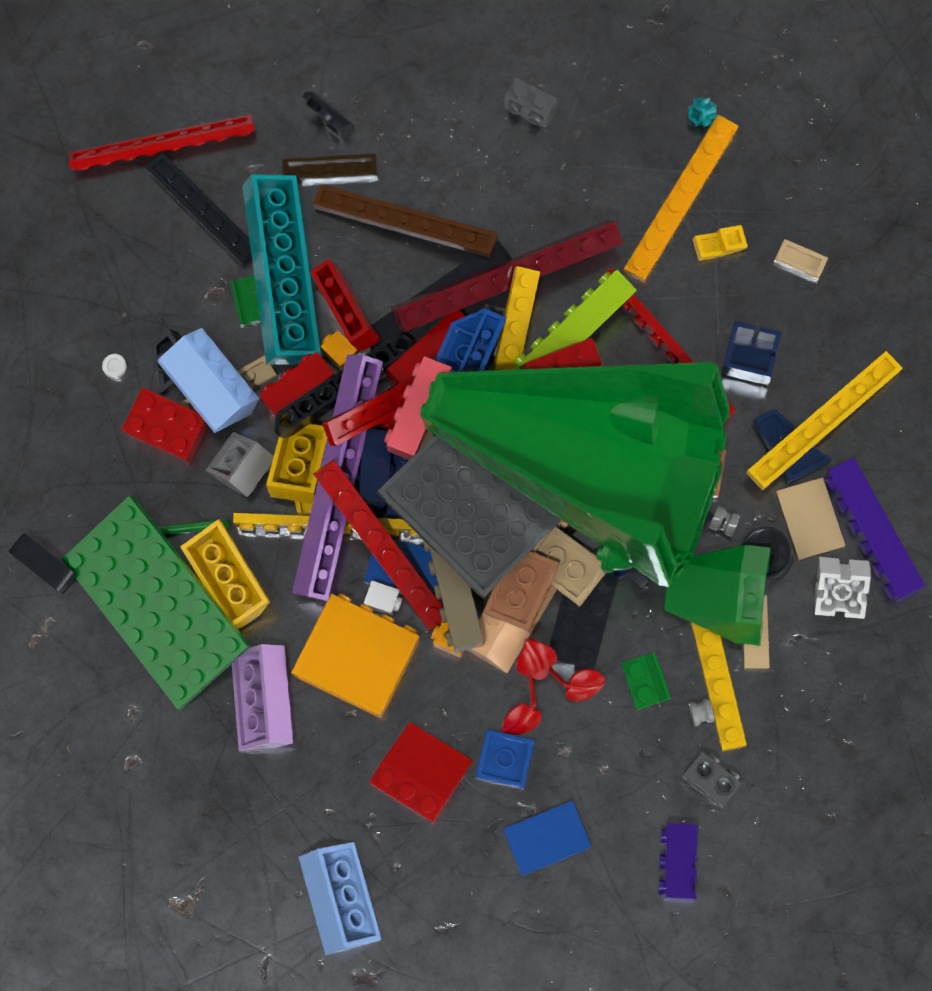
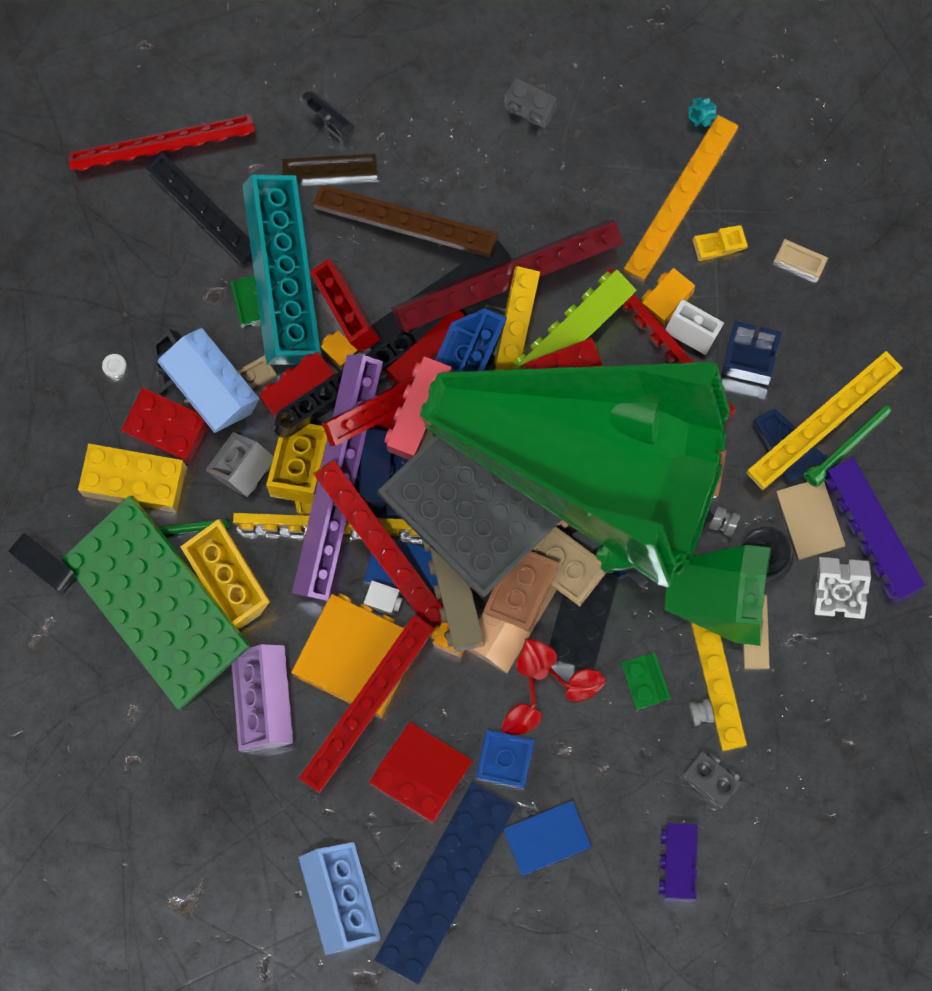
(120, 473): none -> yellow brick
(366, 704): none -> red plate
(445, 883): none -> dark blue plate
(667, 295): none -> light orange brick
(694, 327): none -> white brick
(816, 474): none -> green piece

